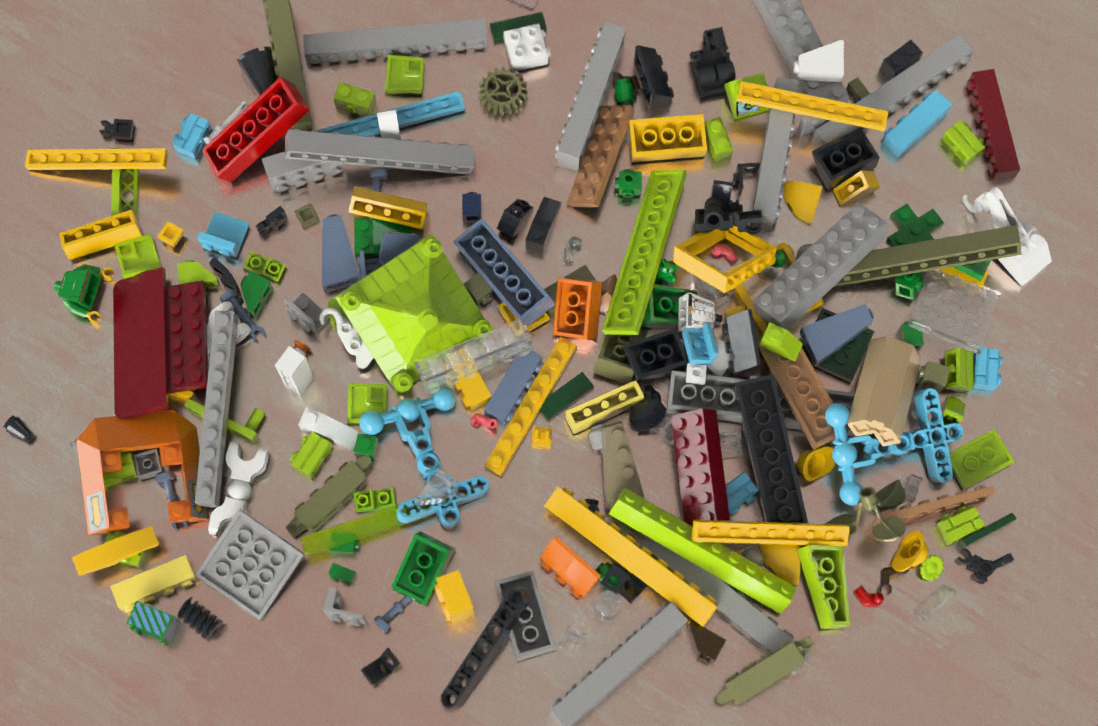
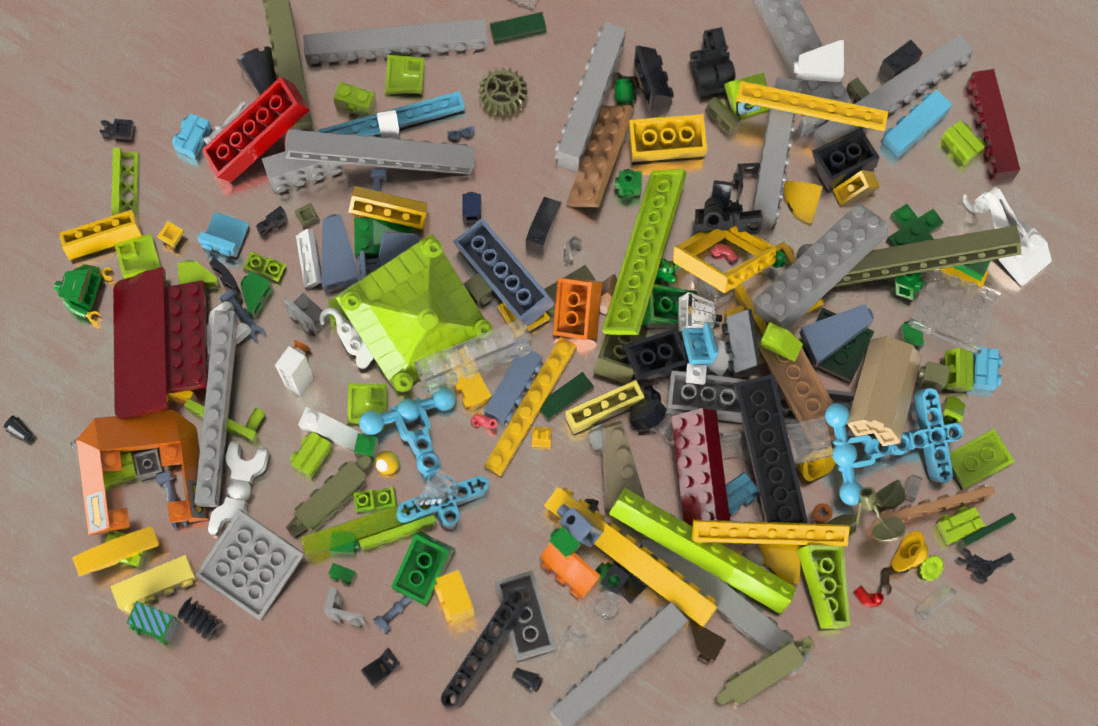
(96, 159): yellow plate -> none
(308, 258): none -> white plate
(387, 462): none -> yellow piece
(398, 532): none -> lime tile
(466, 133): none -> sand blue piece
(514, 217): black slope -> none
(526, 47): white brick -> none
(529, 680): none -> black cone
(564, 542): none -> green brick
(579, 525): none -> sand blue torso
(718, 140): lime brick -> none
(723, 116): none -> olive brick
(809, 440): none -> clear plate
(826, 510): none -> orange bush

